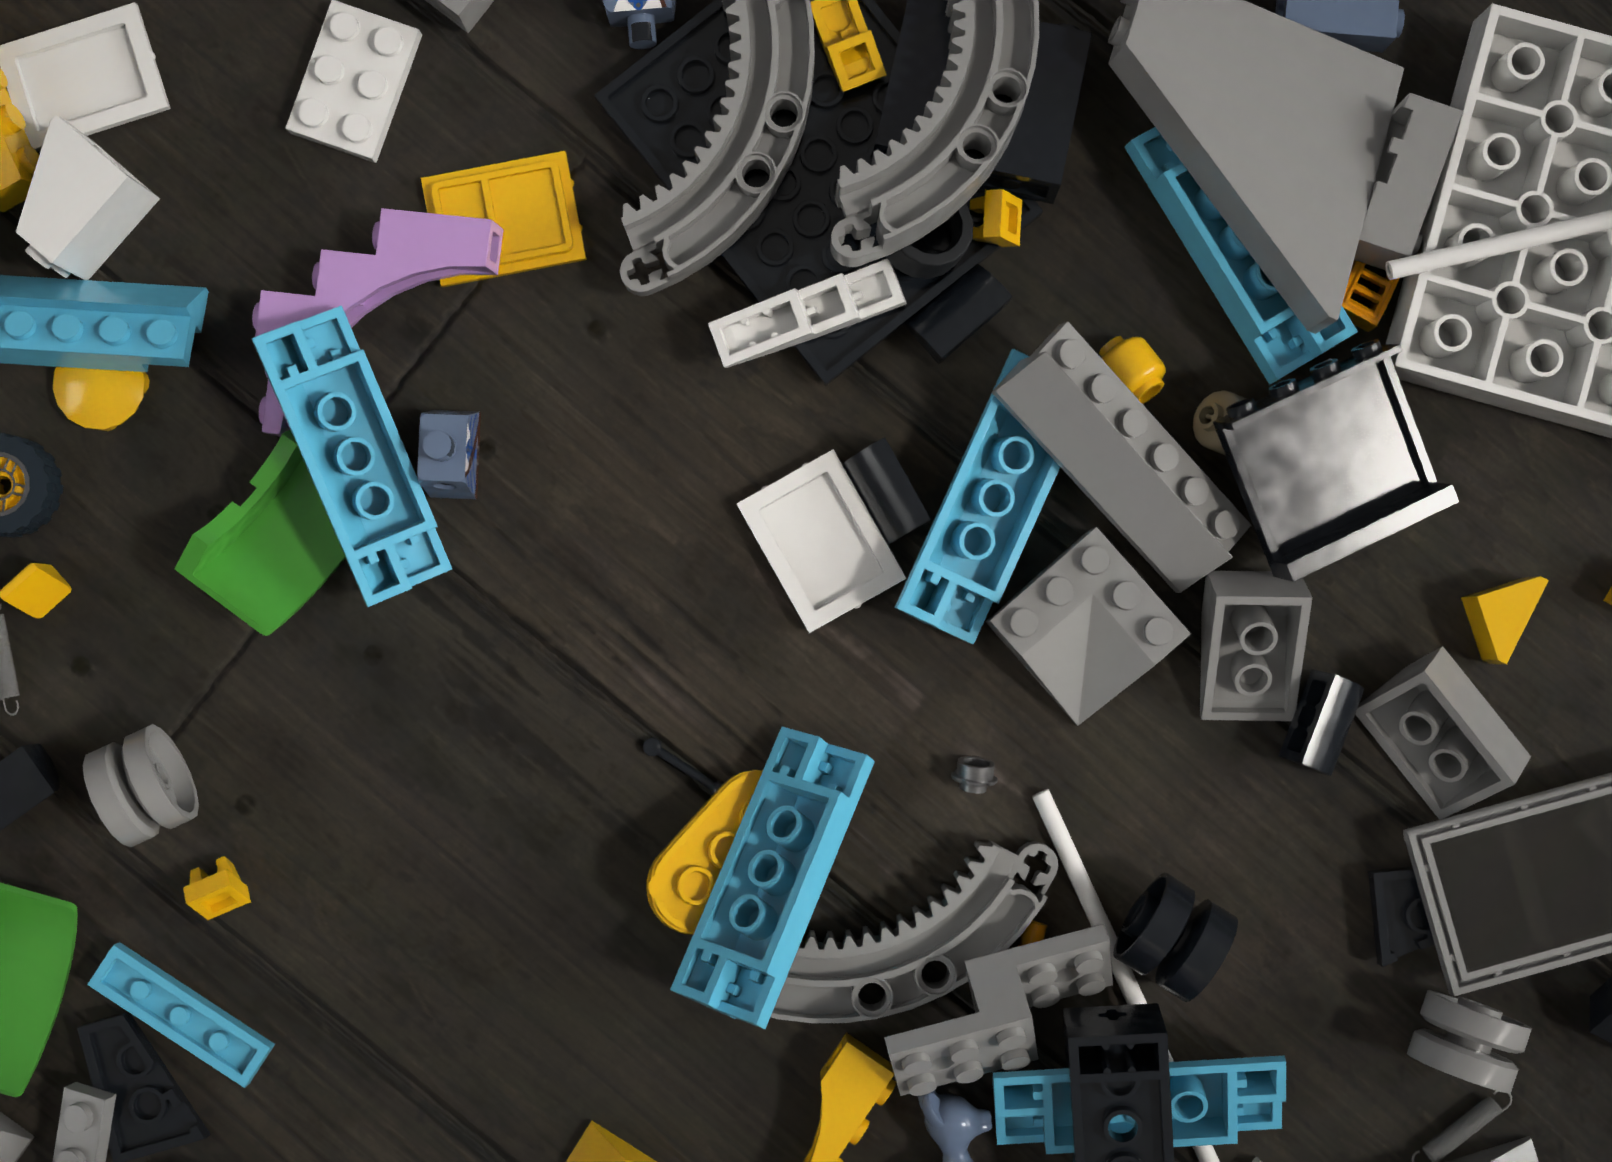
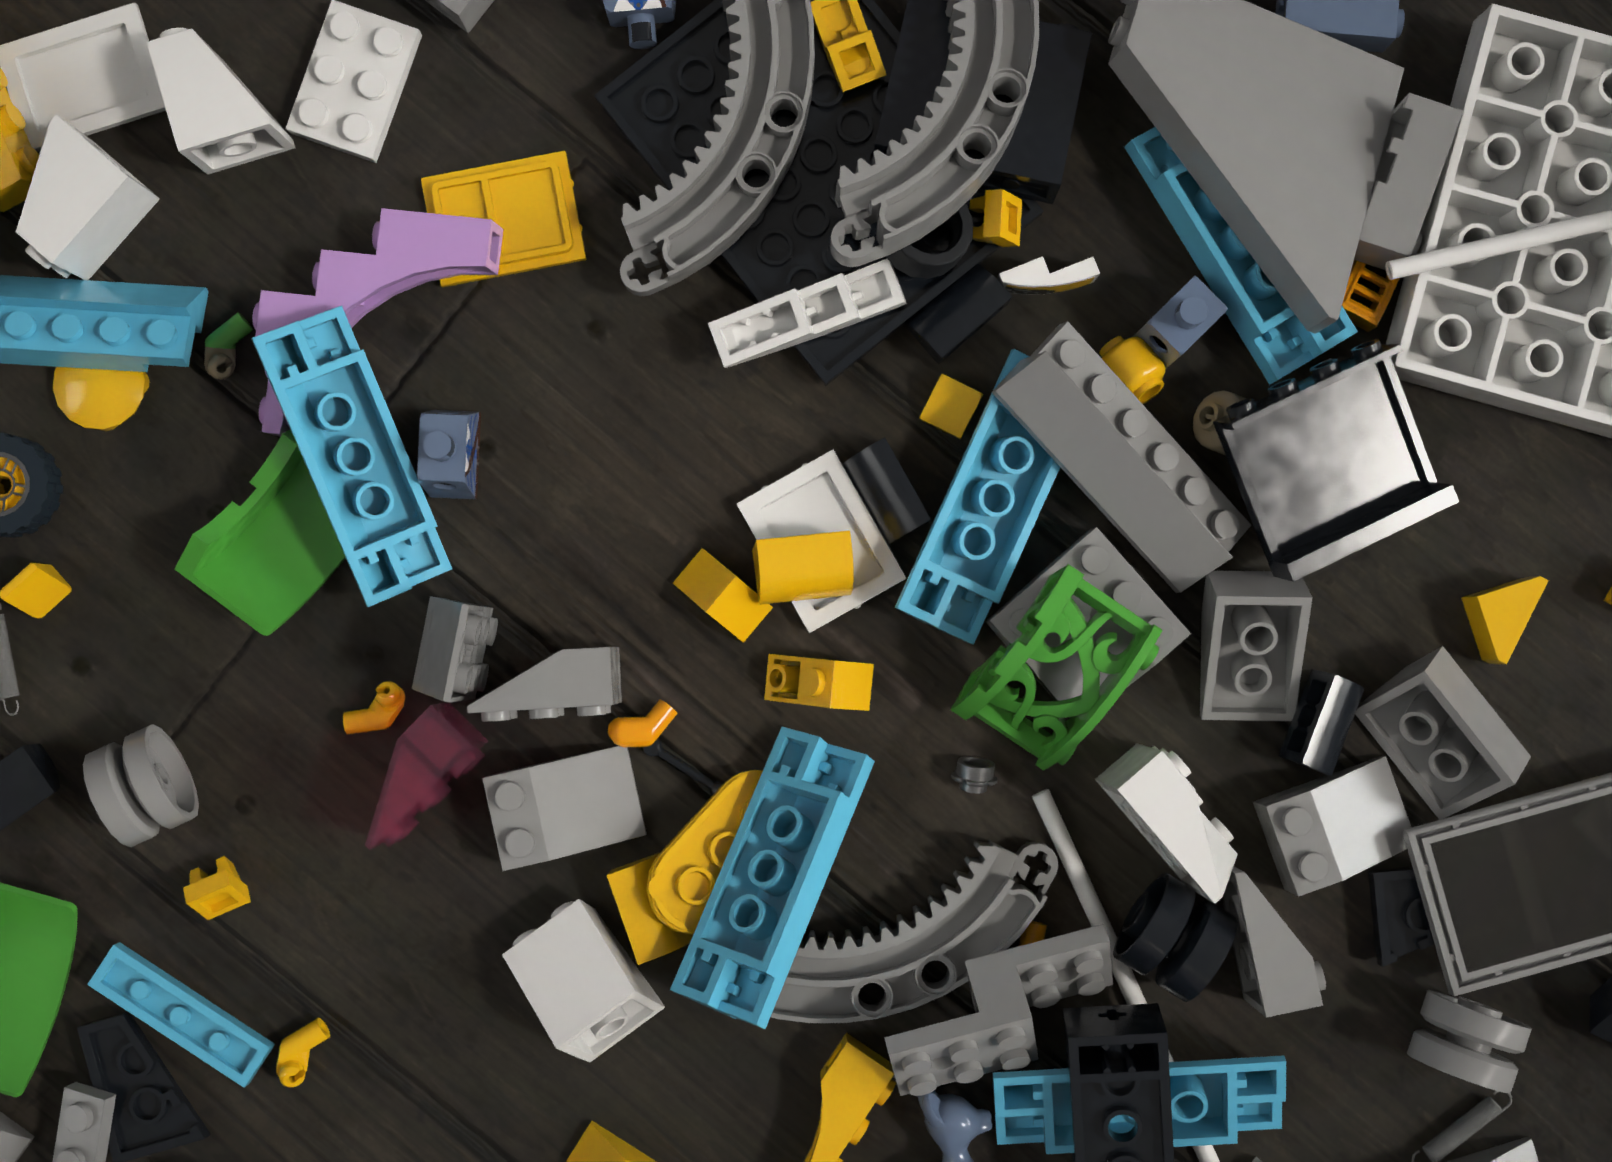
(209, 107): none -> white slope
(221, 346): none -> arm
(295, 1052): none -> yellow arm
(381, 712): none -> yellow arm
(422, 763): none -> clear pink slope
(454, 650): none -> light grey slope
(564, 807): none -> light grey slope
(566, 679): none -> light grey slope
(581, 981): none -> white slope
(641, 730): none -> light orange arm
(645, 931): none -> yellow brick
(722, 595): none -> yellow slope
(803, 567): none -> yellow brick
(819, 682): none -> yellow slope
(951, 406): none -> yellow slope
(1035, 277): none -> white slope
(1055, 611): none -> bright green fence
(1165, 809): none -> white slope
(1182, 320): none -> sand blue torso
(1270, 960): none -> light grey slope
(1334, 826): none -> light grey slope

